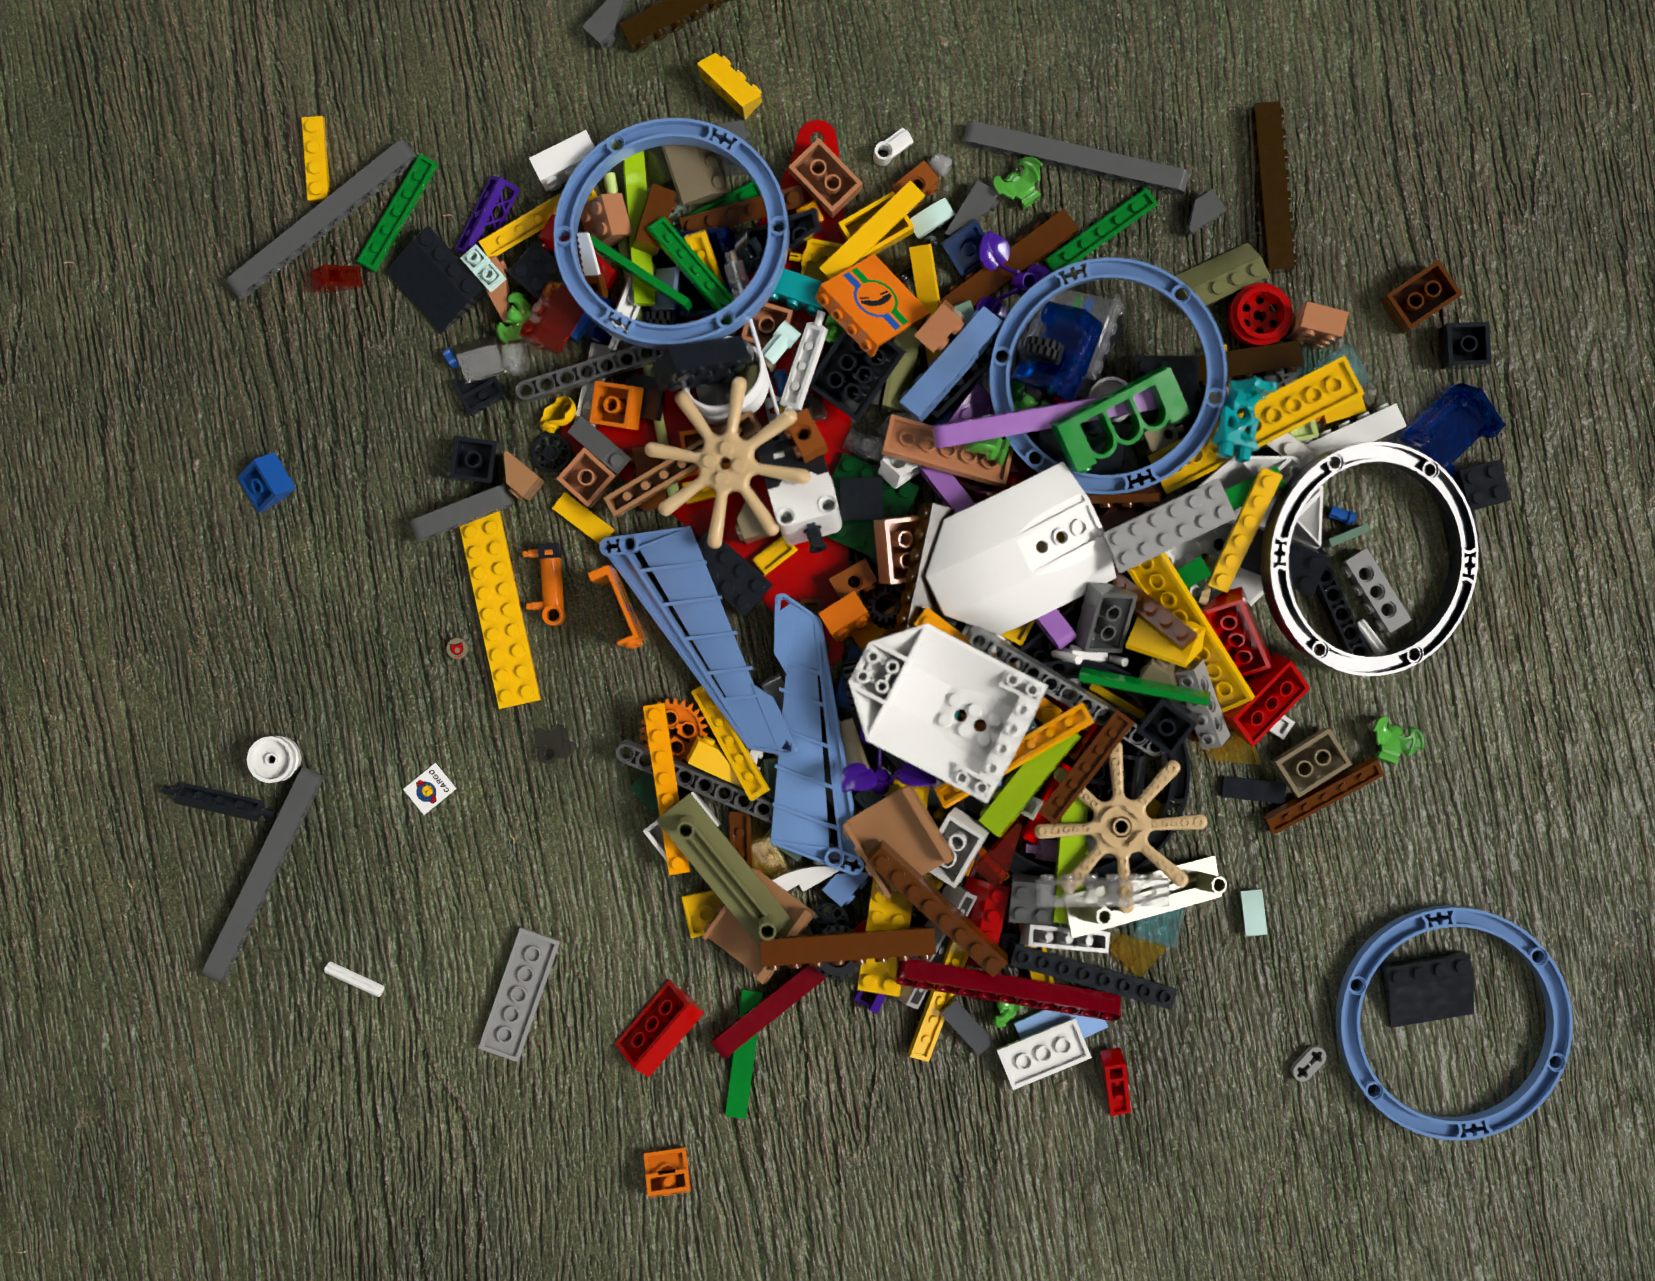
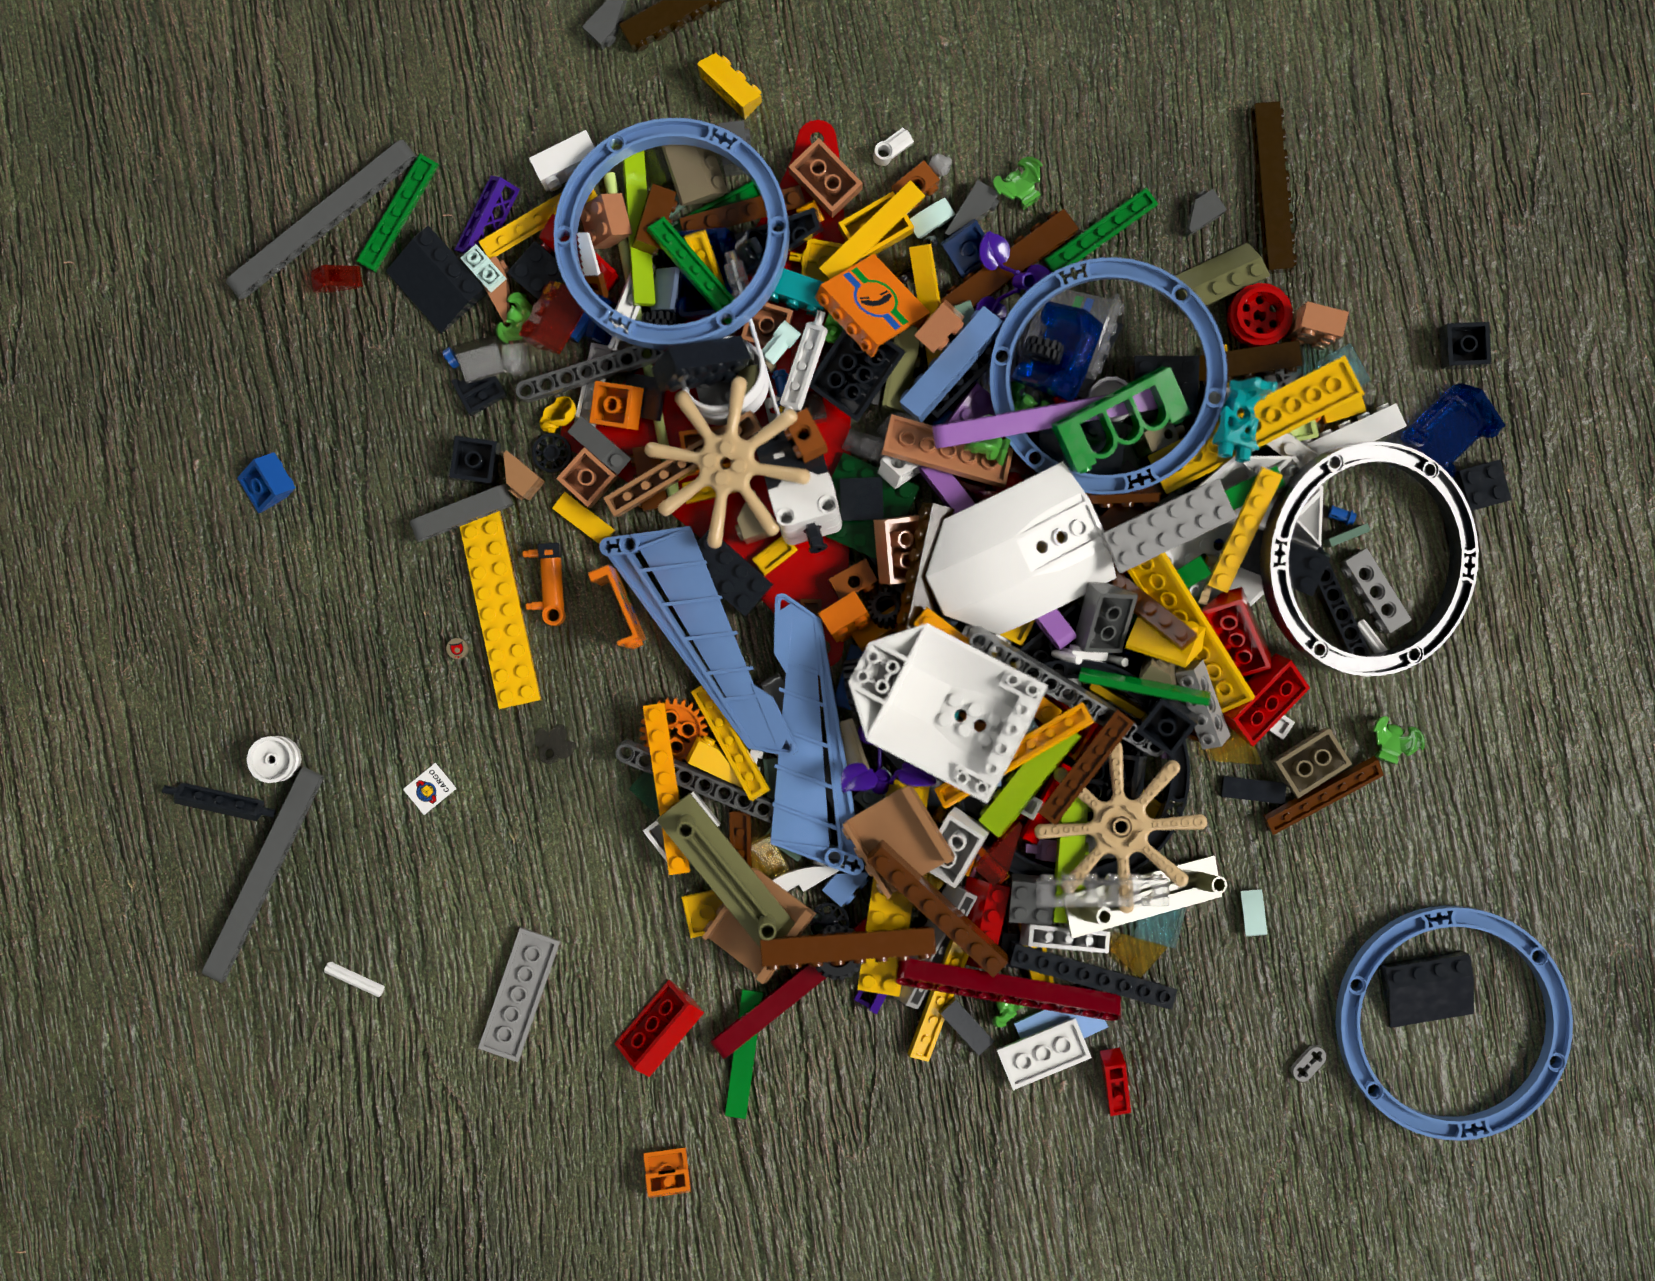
(315, 158): yellow plate -> none
(641, 274): green tile -> none
(1076, 157): dark grey beam -> none
(1420, 297): reddish brown brick -> none

